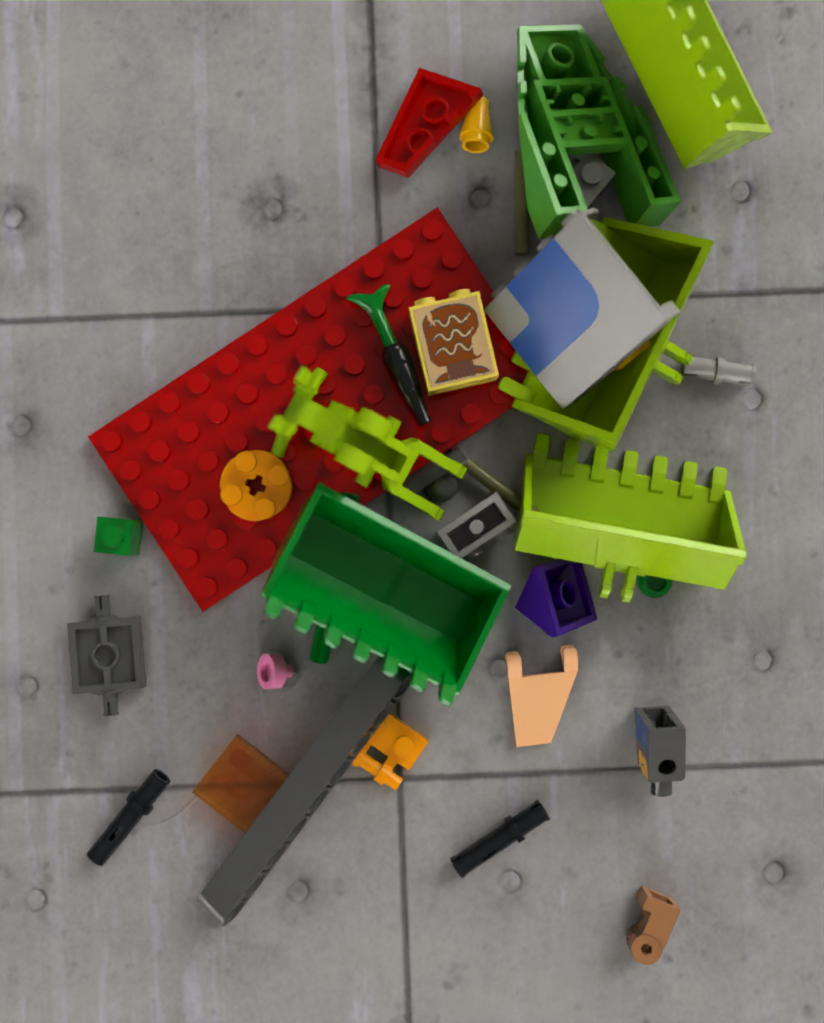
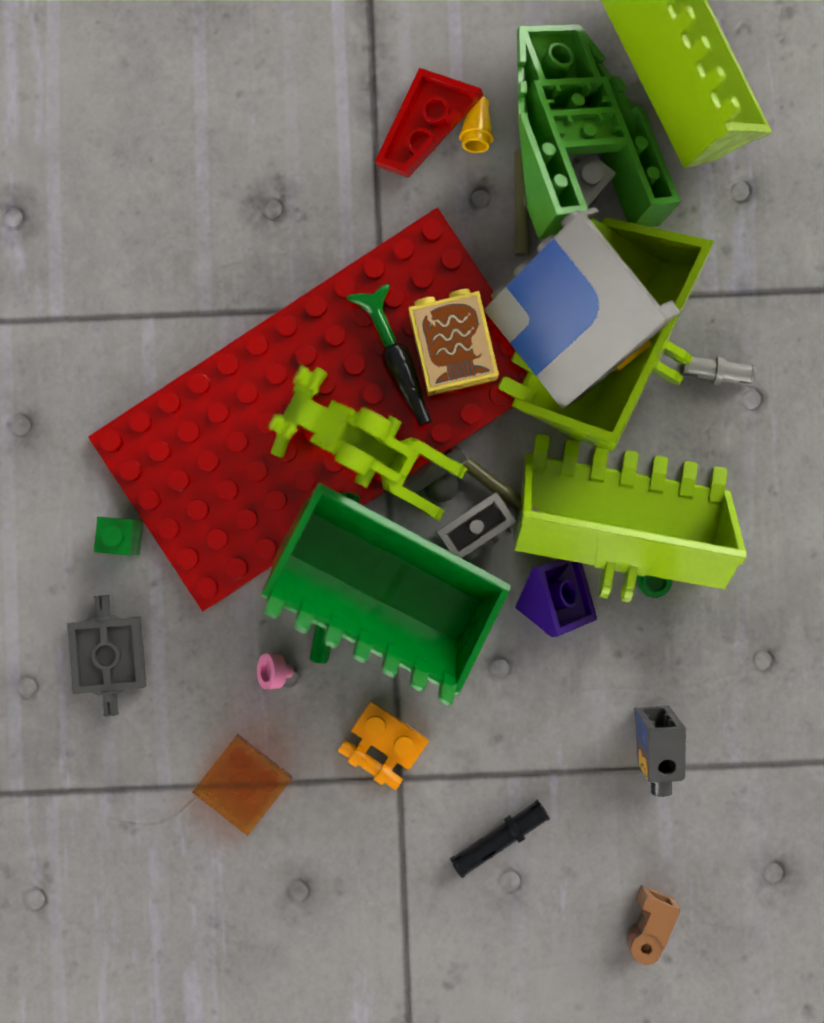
(137, 805): black pin -> none
(237, 494): light orange plate -> none
(303, 792): dark grey beam -> none
(539, 697): light nougat flag -> none

